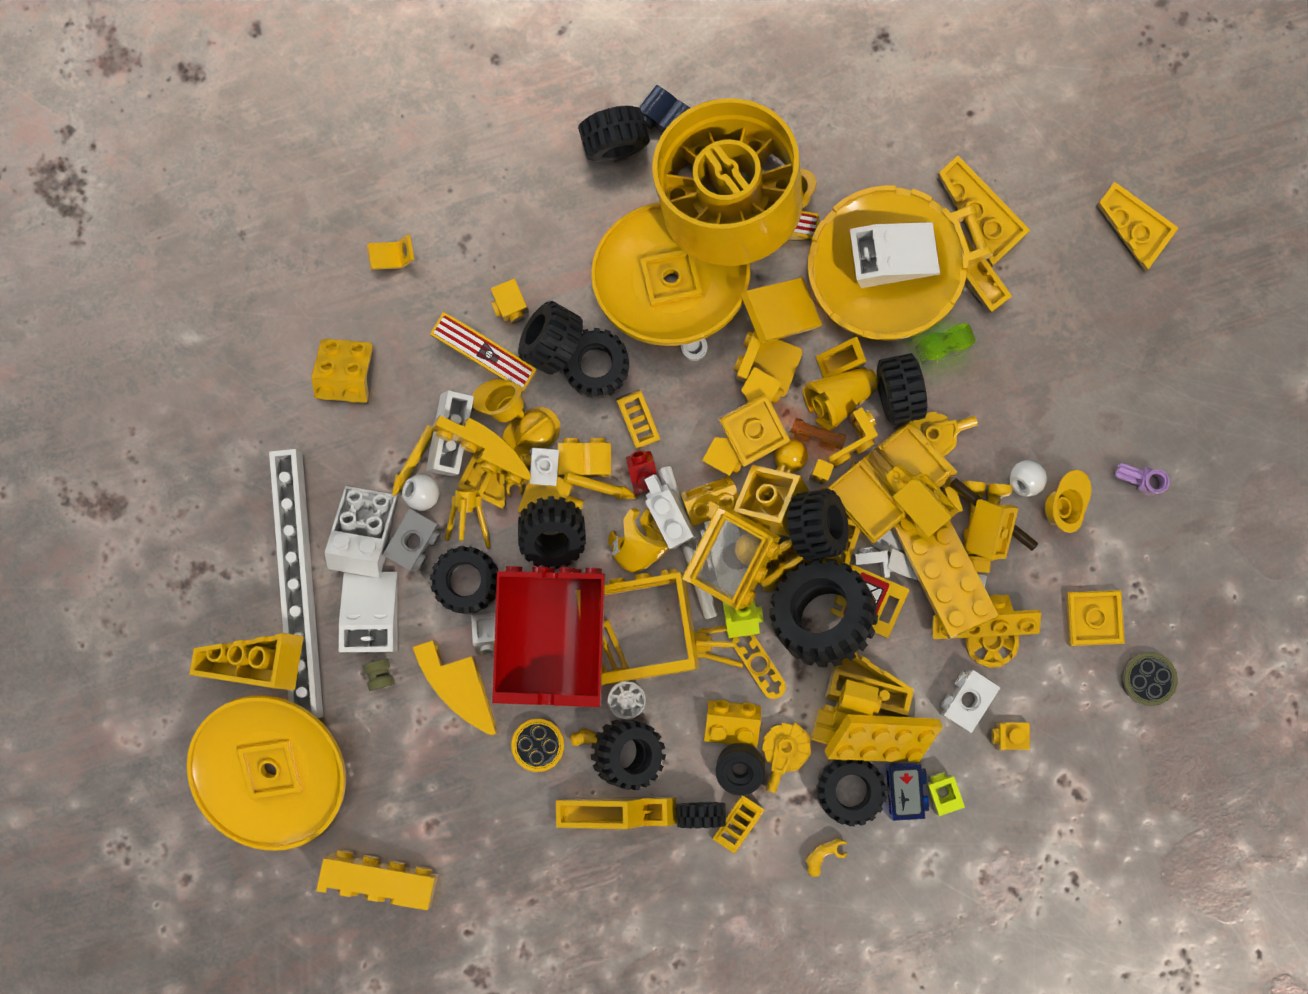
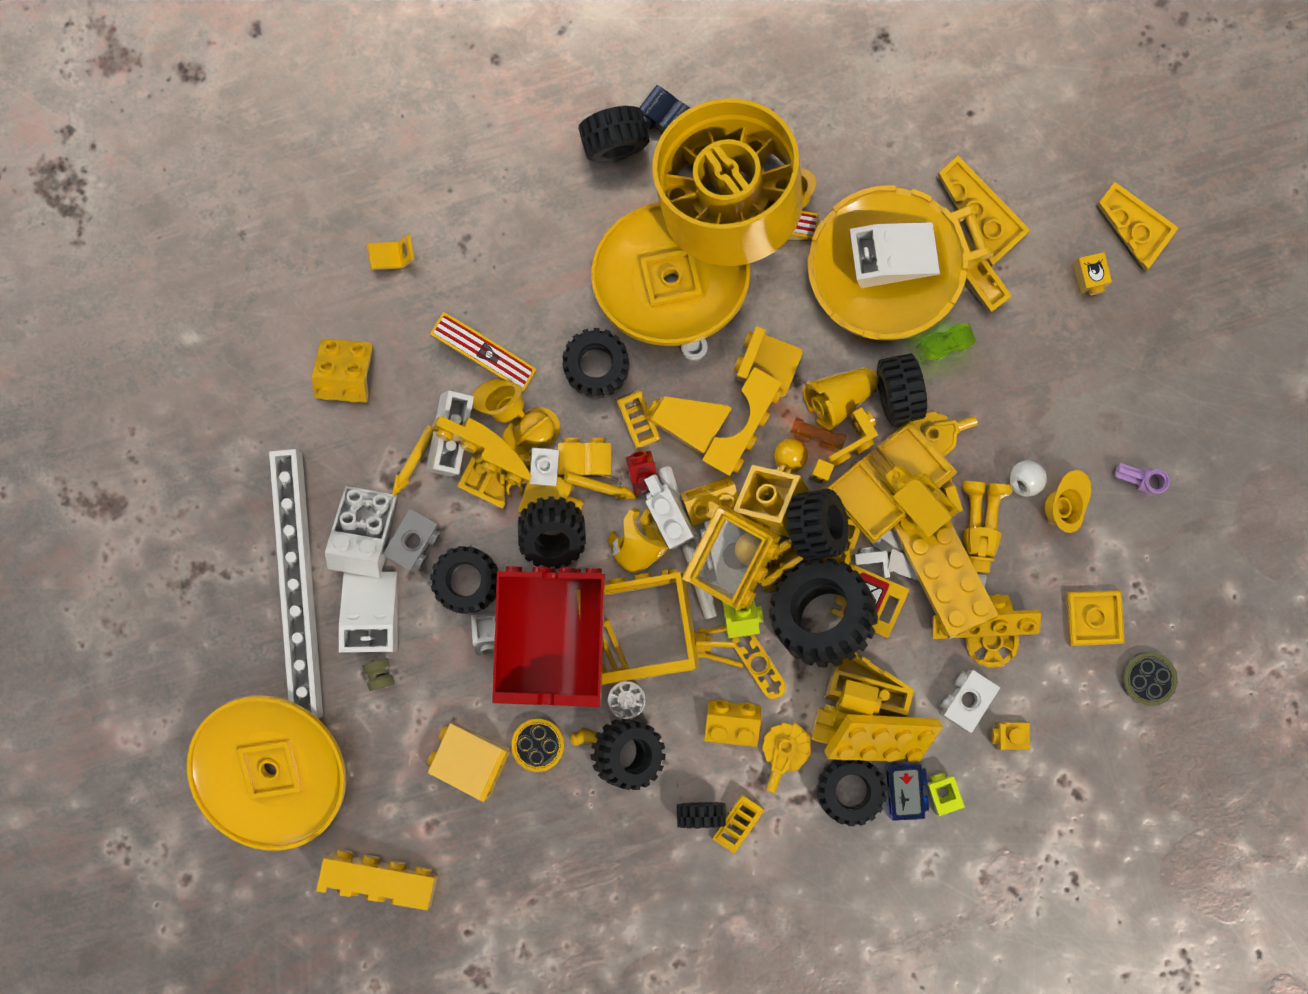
(258, 661): yellow wedge -> none
(420, 492): white piece -> none
(458, 686): yellow slope -> none
(463, 502): yellow plant -> none
(468, 761): none -> yellow slope
(509, 301): yellow brick -> none
(550, 337): black tyre -> none
(616, 812): yellow slope -> none
(688, 420): none -> yellow slope
(736, 783): black tyre -> none
(754, 430): yellow tile -> none
(781, 310): yellow tile -> none
(816, 858): yellow piece -> none
(841, 358): yellow slope -> none
(972, 497): dark brown bar -> none
(991, 529): yellow panel -> none
(1092, 273): none -> yellow brick

